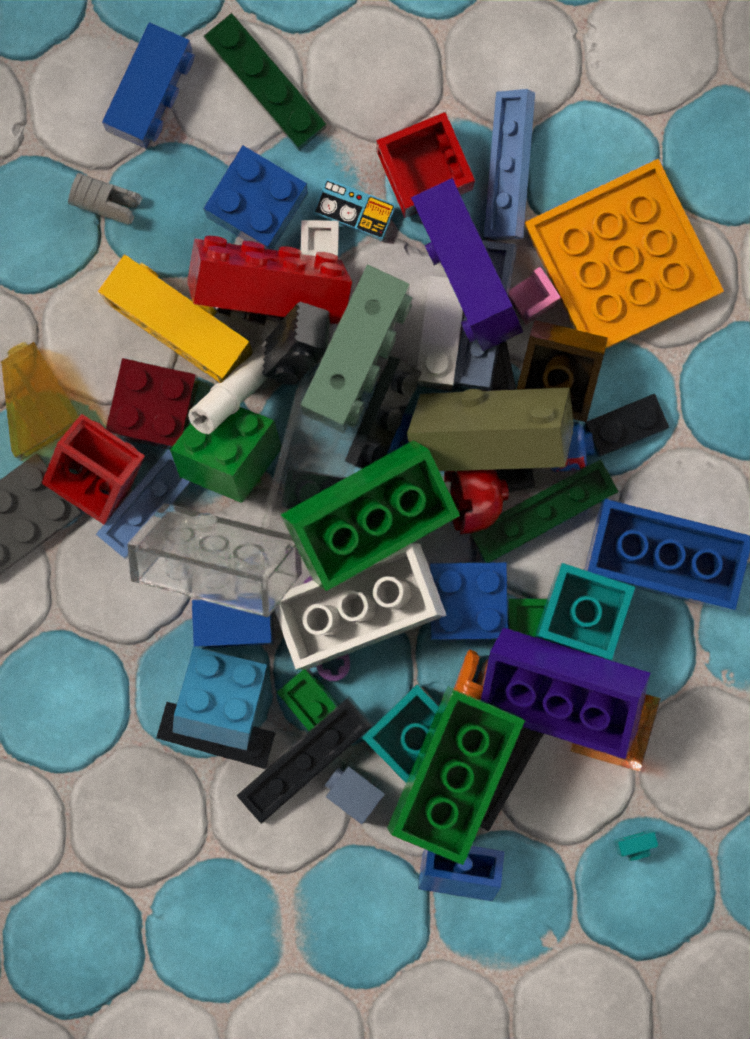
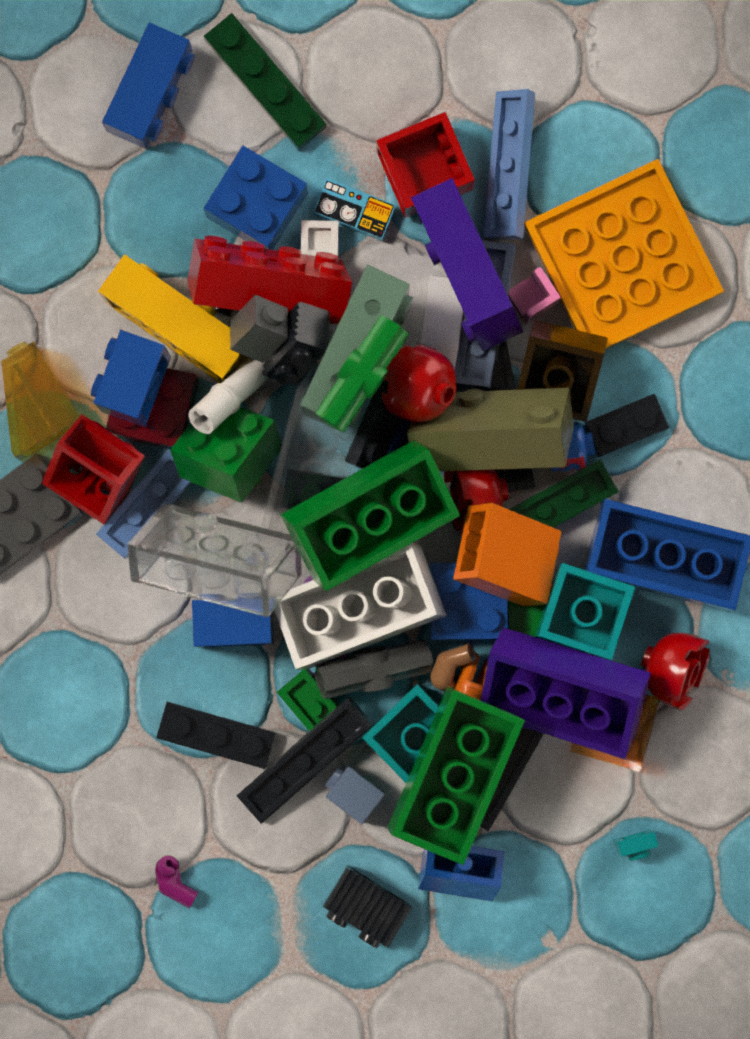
(97, 197): light grey hinge -> none
(131, 377): none -> blue brick
(170, 882): none -> magenta arm
(219, 698): dark azure brick -> none
(259, 328): none -> dark grey brick
(362, 373): none -> green piece
(366, 907): none -> black brick
(373, 669): none -> dark grey piece
(419, 384): none -> red cylinder
(447, 663): none -> medium nougat arm
(507, 555): none -> orange brick
(676, 667): none -> red cylinder

